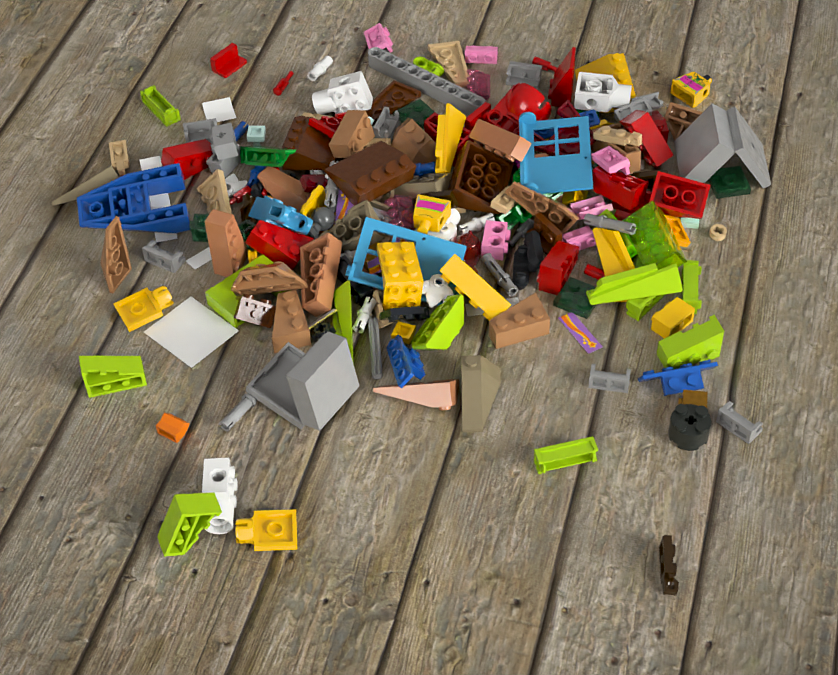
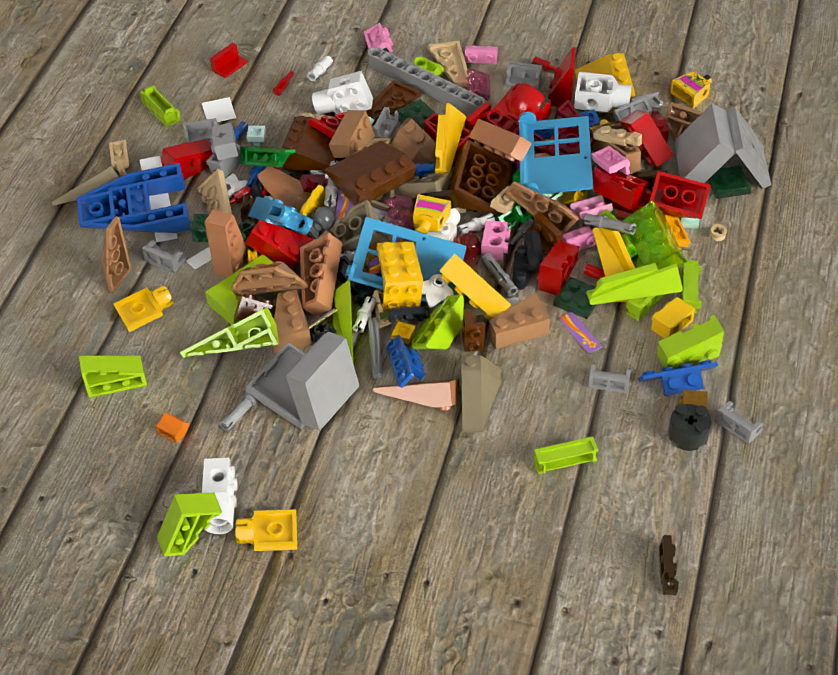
(191, 331): white sticker -> none
(250, 332): none -> lime wedge
(472, 332): none -> reddish brown bracket

